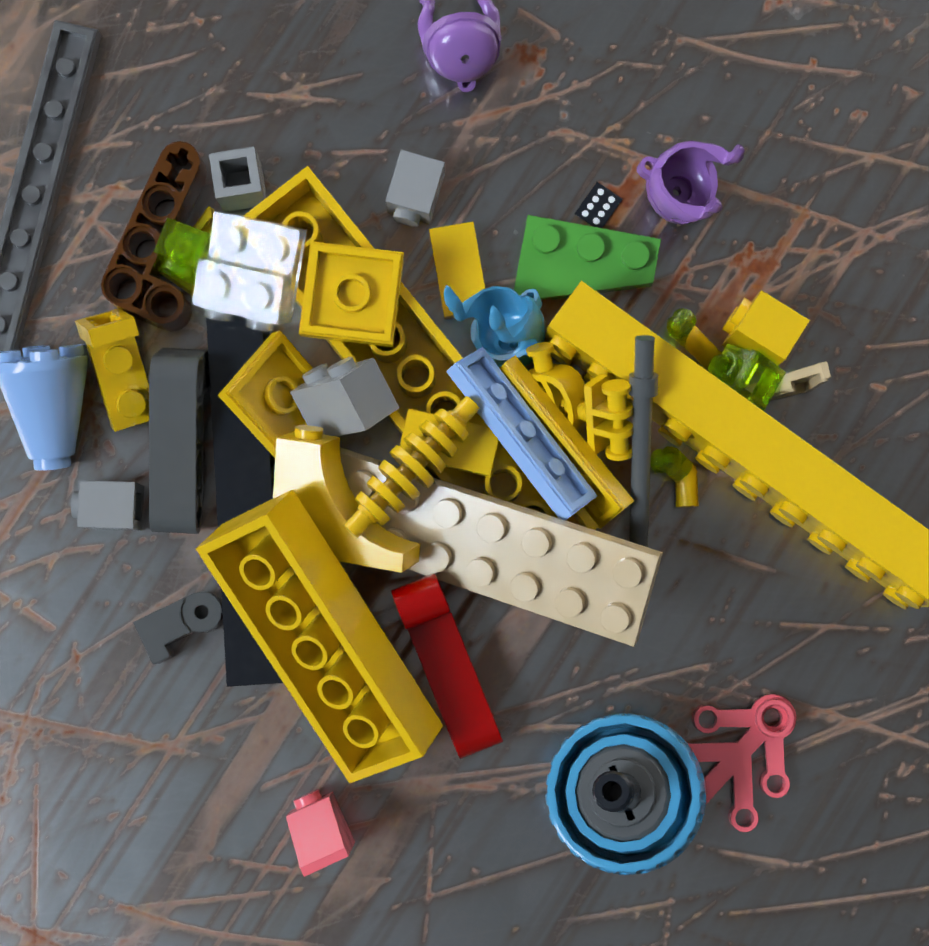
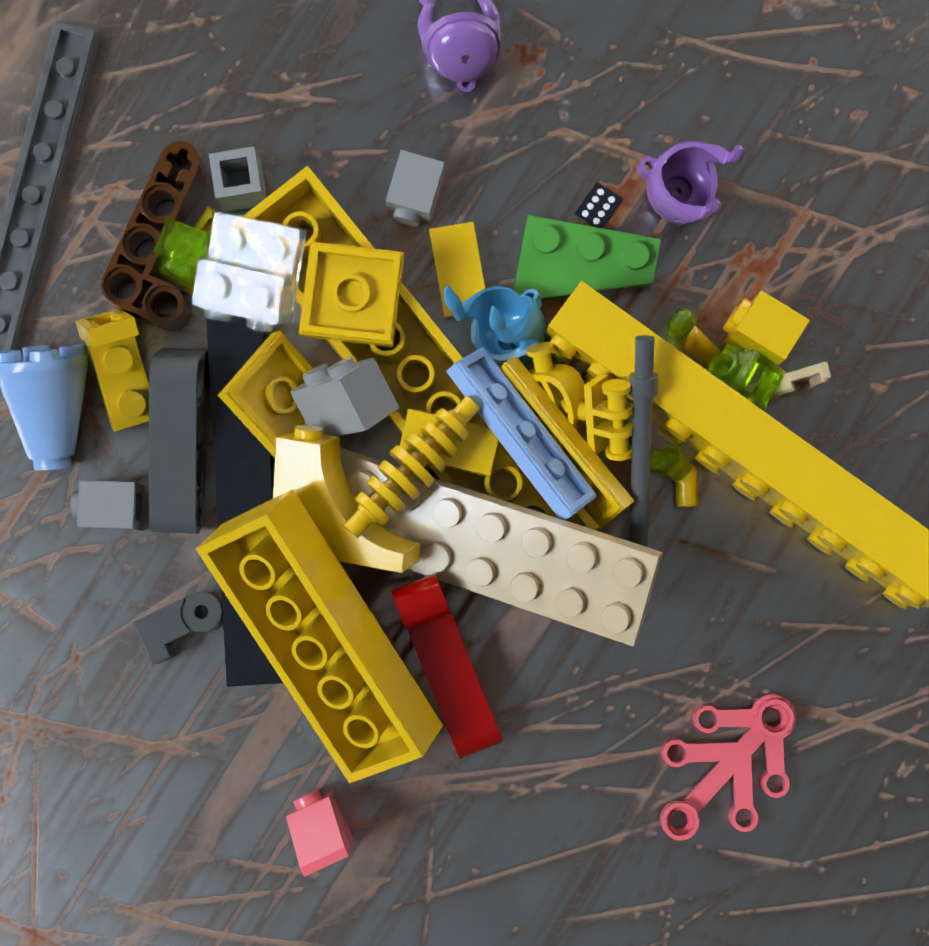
(626, 794): dark azure wheel -> none

